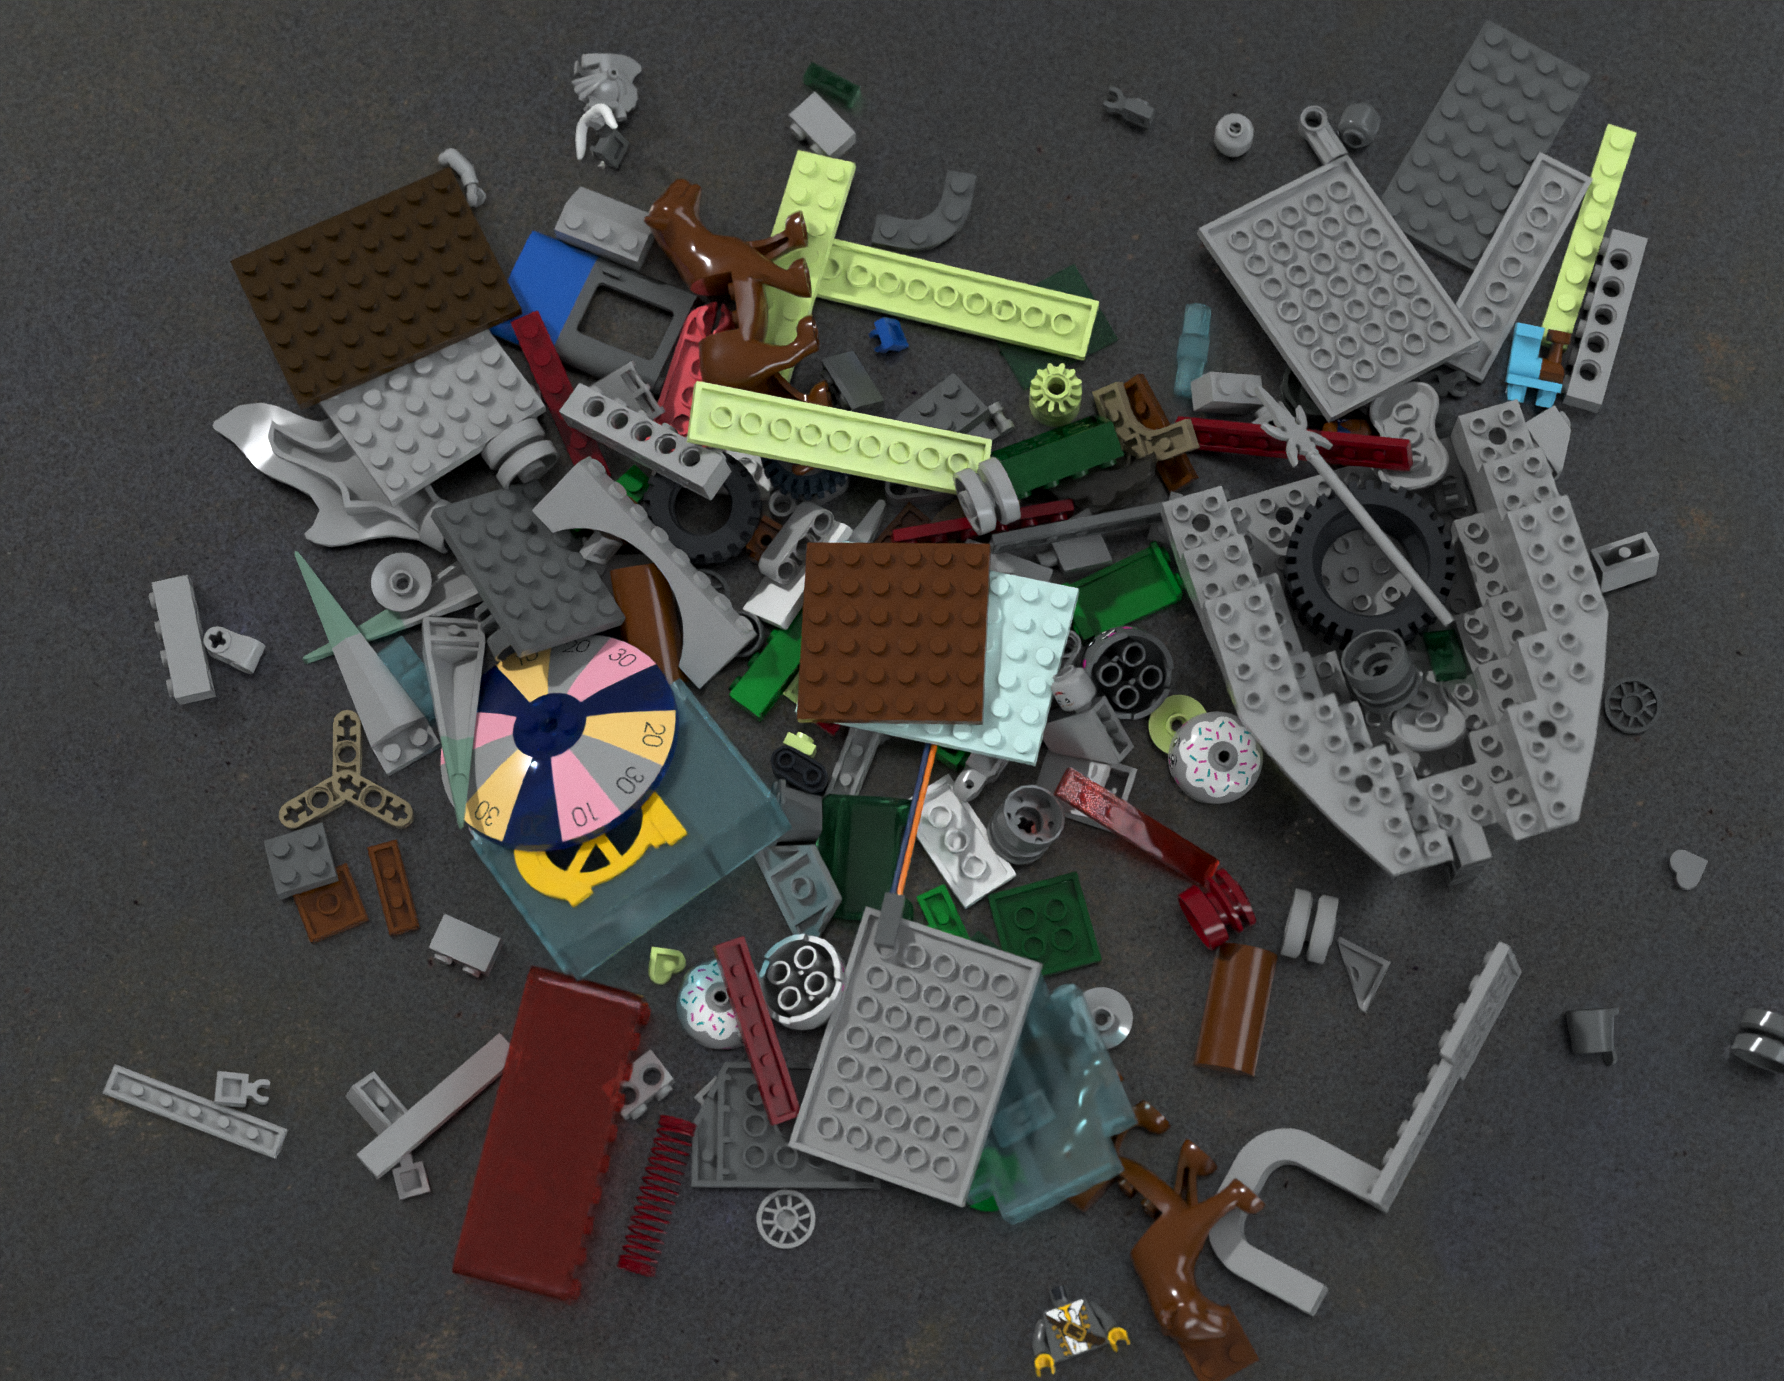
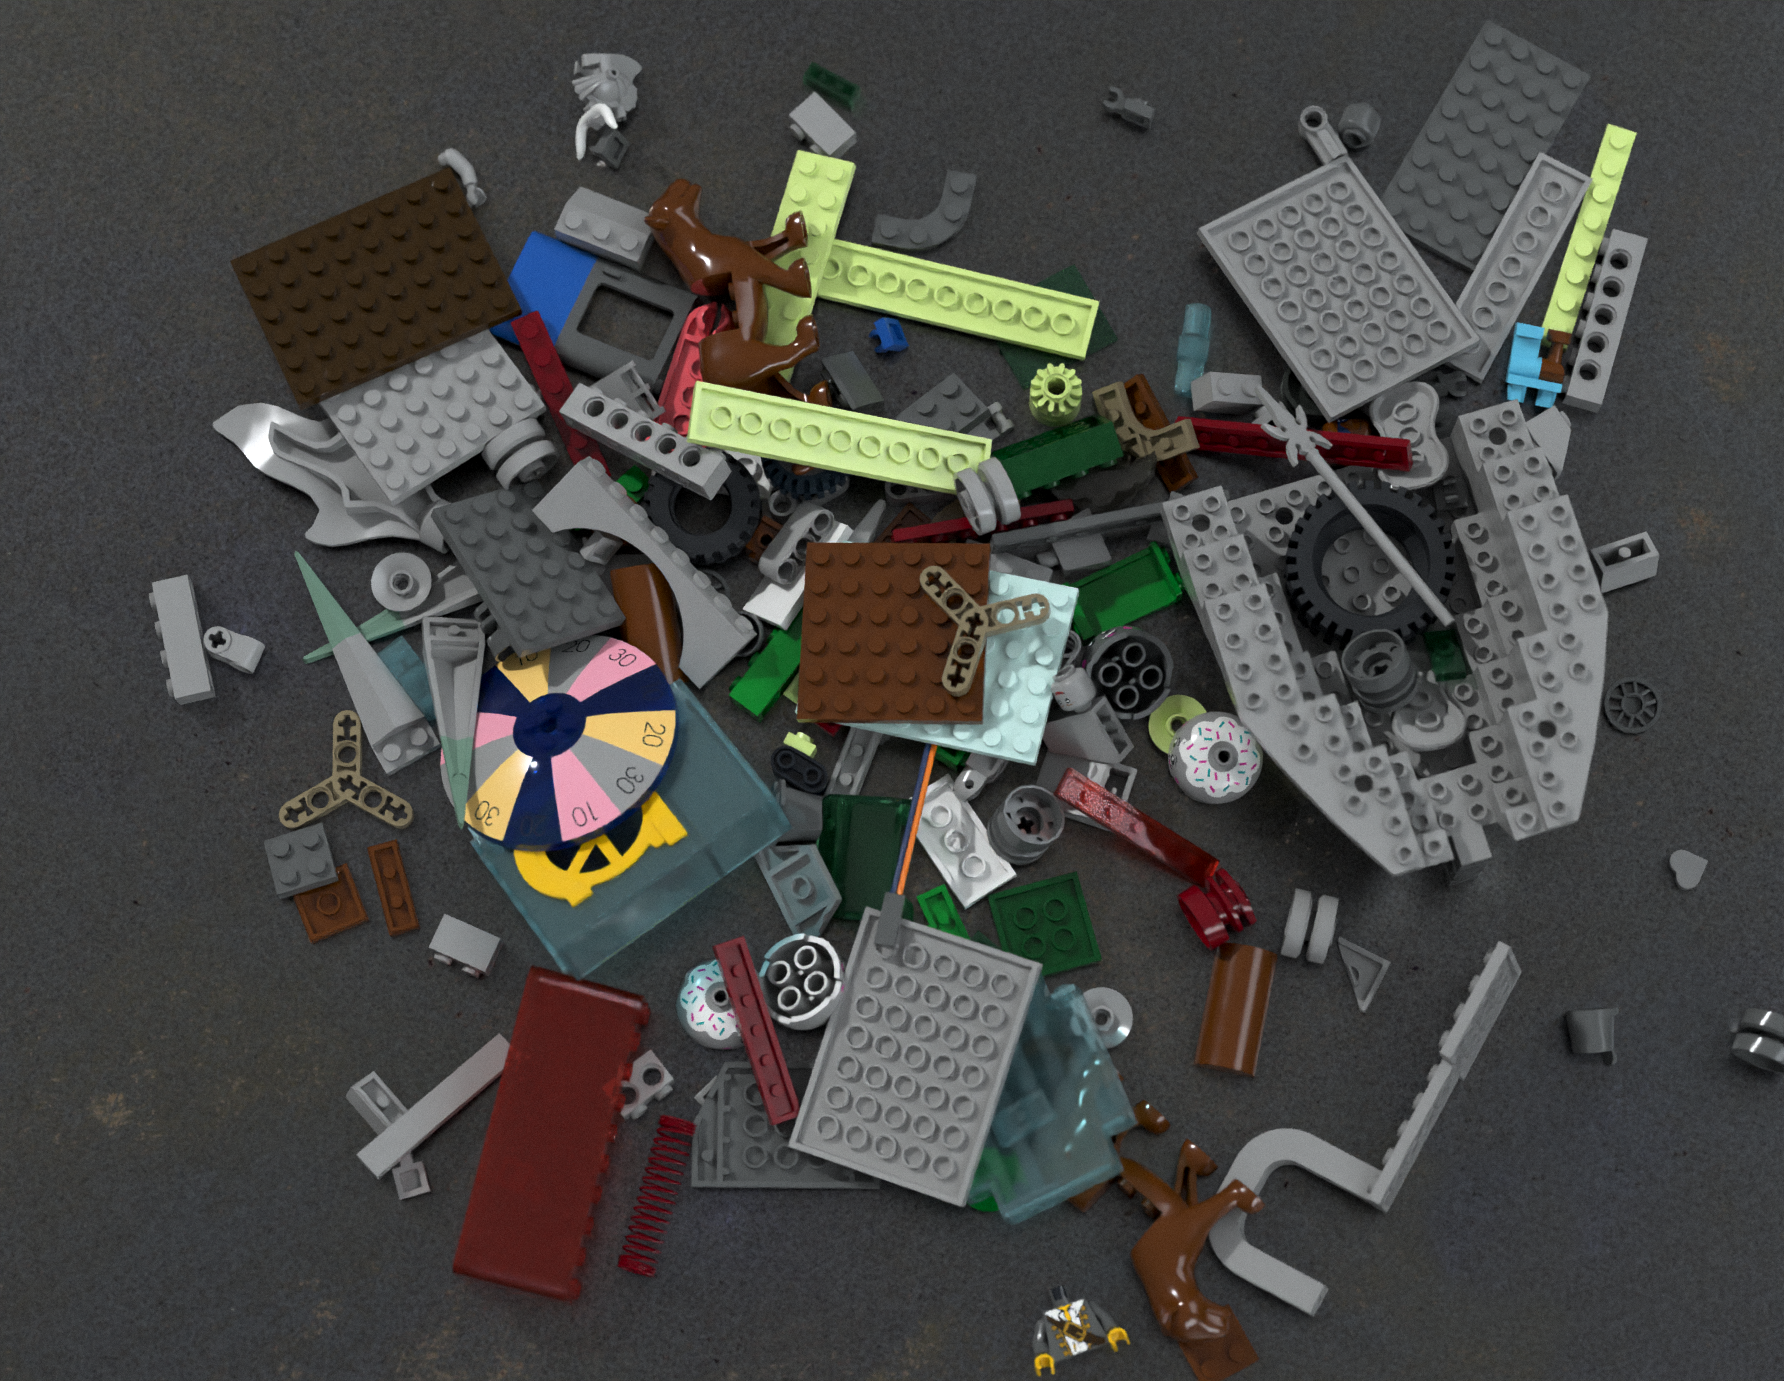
(195, 1111): light grey tile -> none
(234, 1089): light grey plate -> none
(665, 964): yellowish green tile -> none
(786, 1219): light grey wheel -> none
(969, 612): none -> dark tan piece
(1234, 135): light grey head -> none

